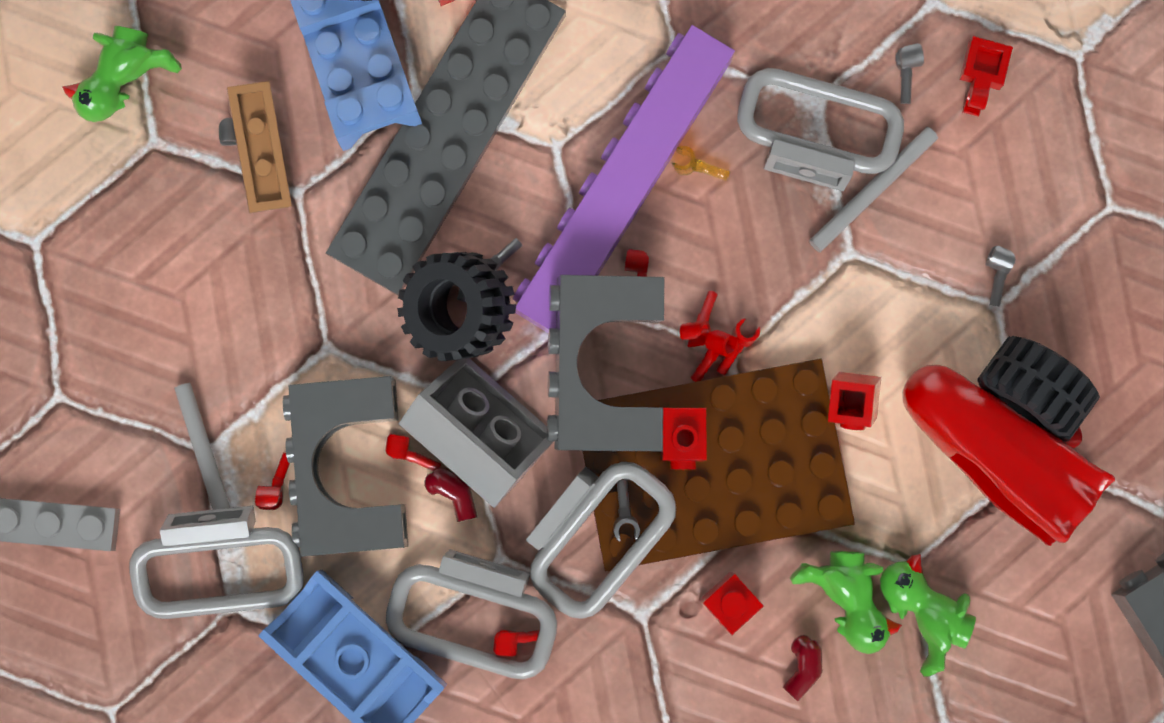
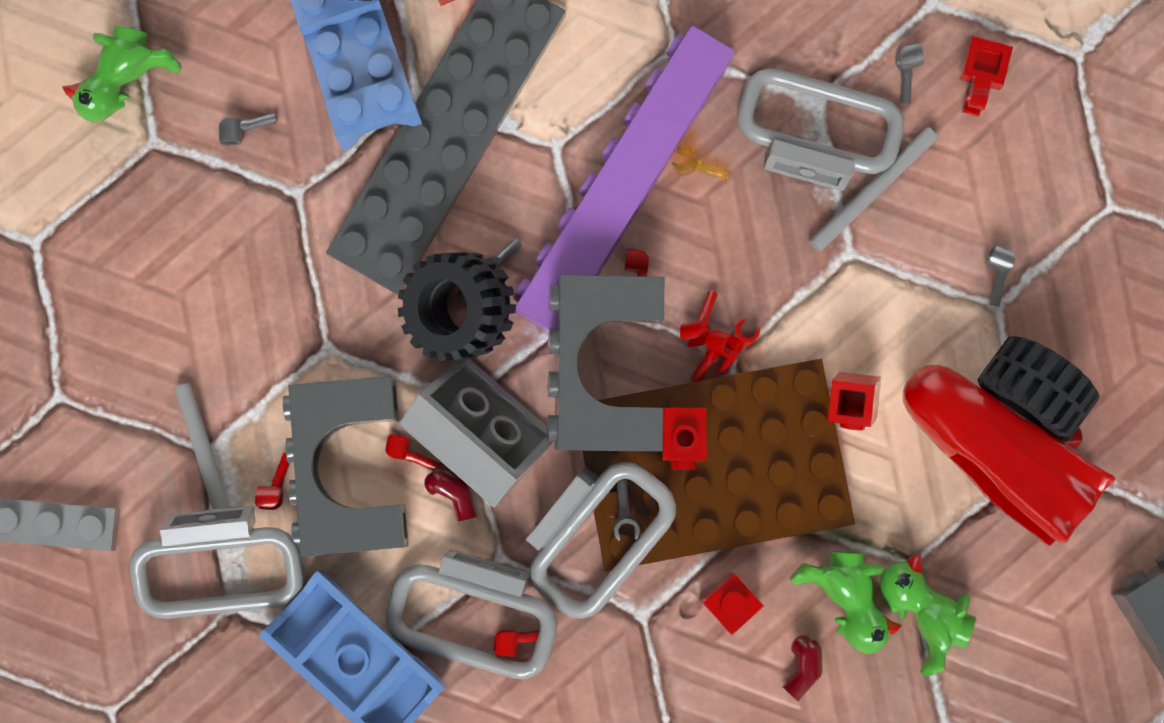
(259, 147): medium nougat plate -> none

